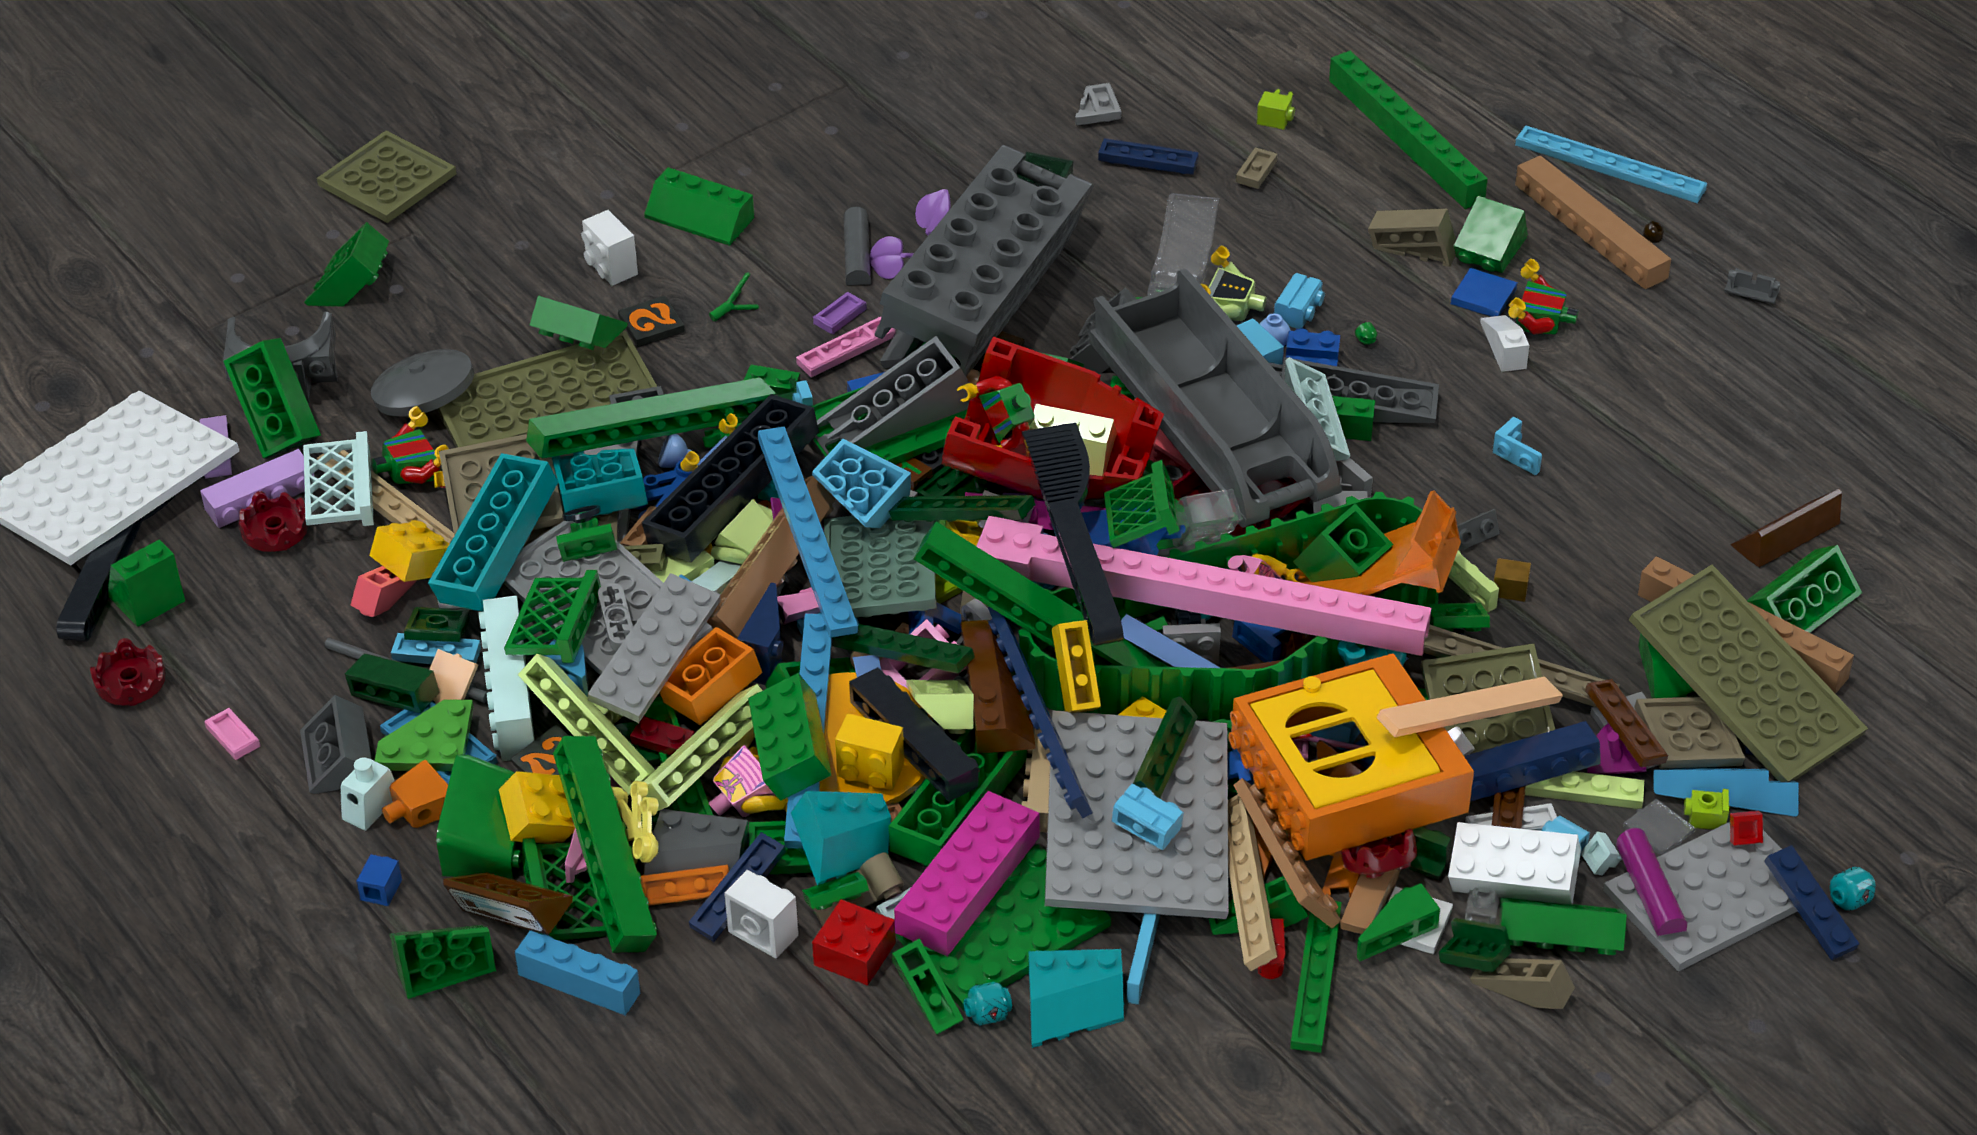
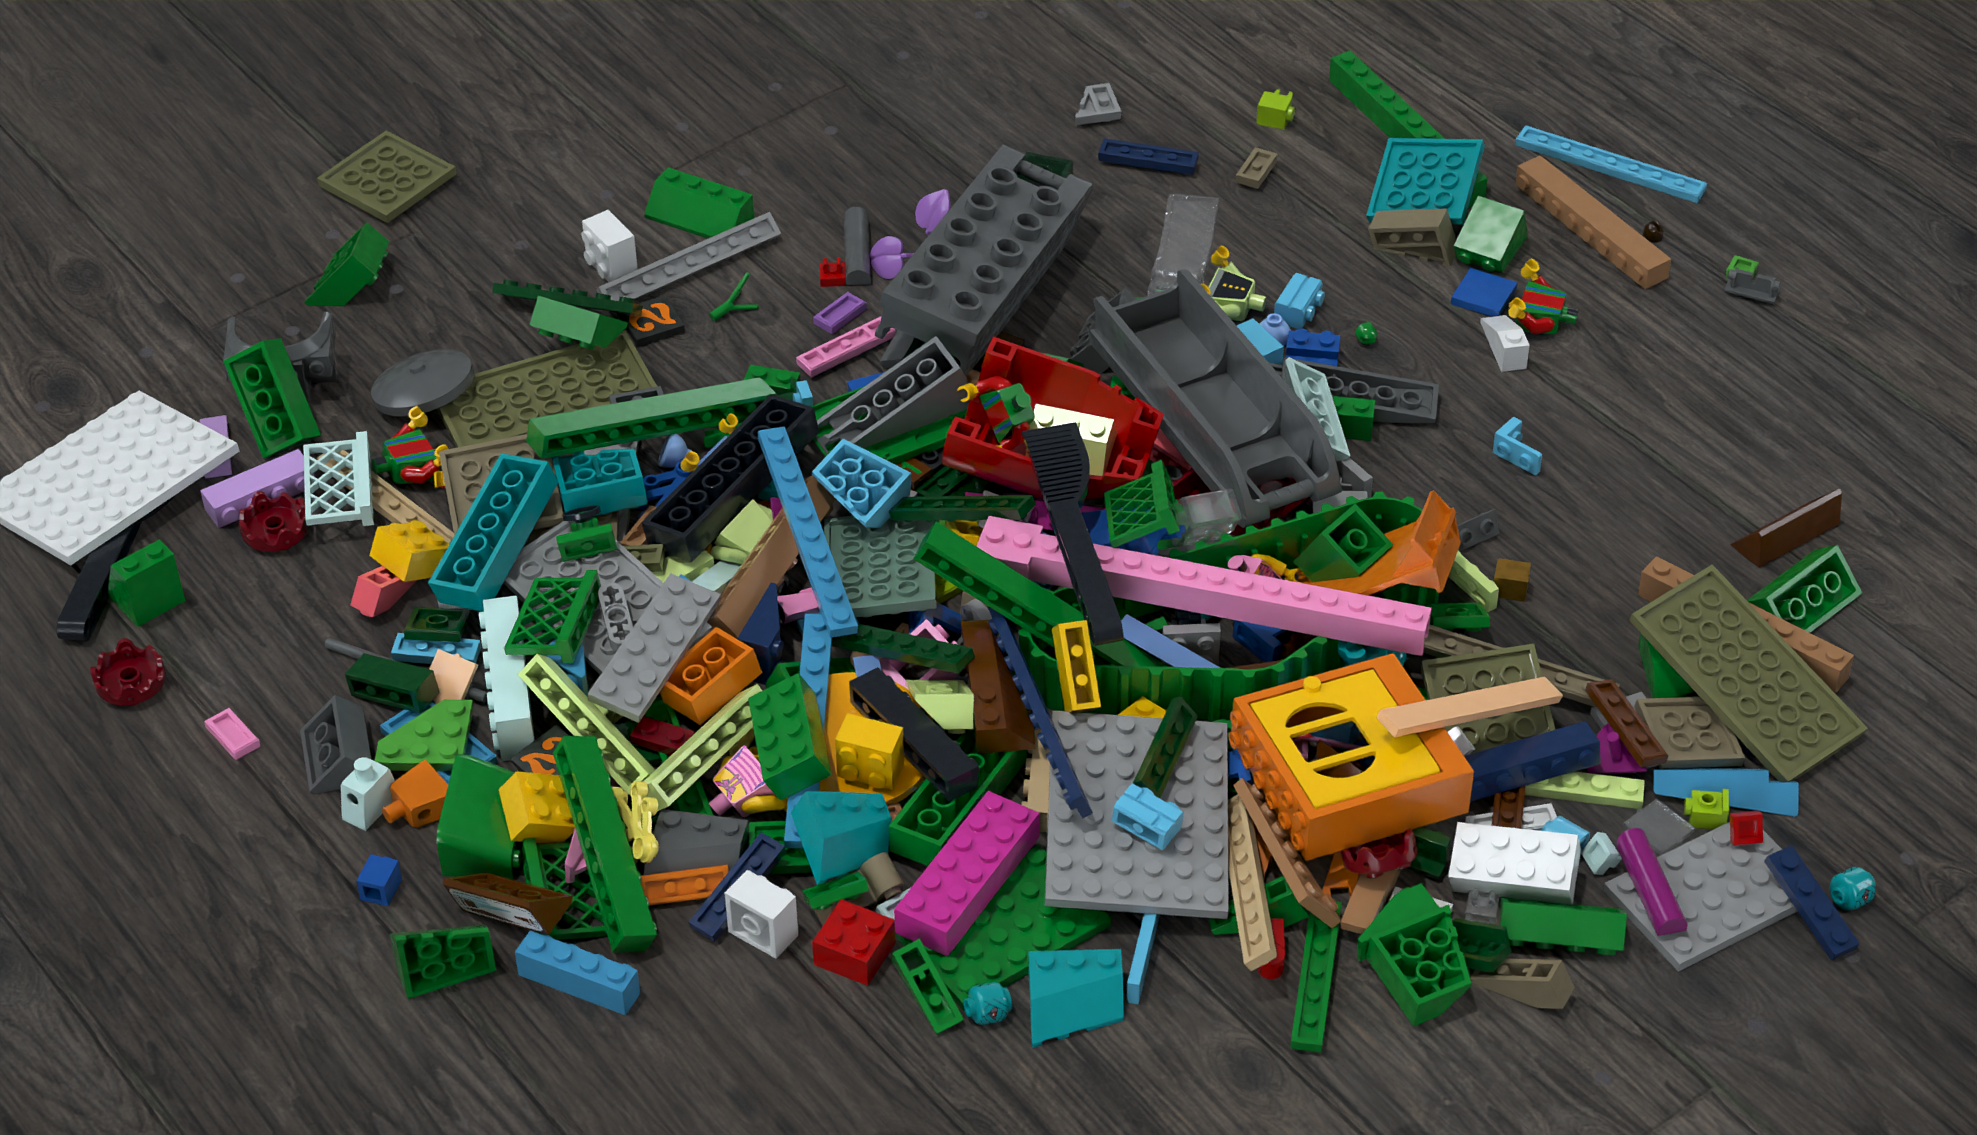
(577, 298): none -> dark green plate
(693, 259): none -> light grey plate
(832, 273): none -> red tile
(1421, 964): none -> green wedge
(1427, 176): none -> teal plate
(1742, 264): none -> bright green tile

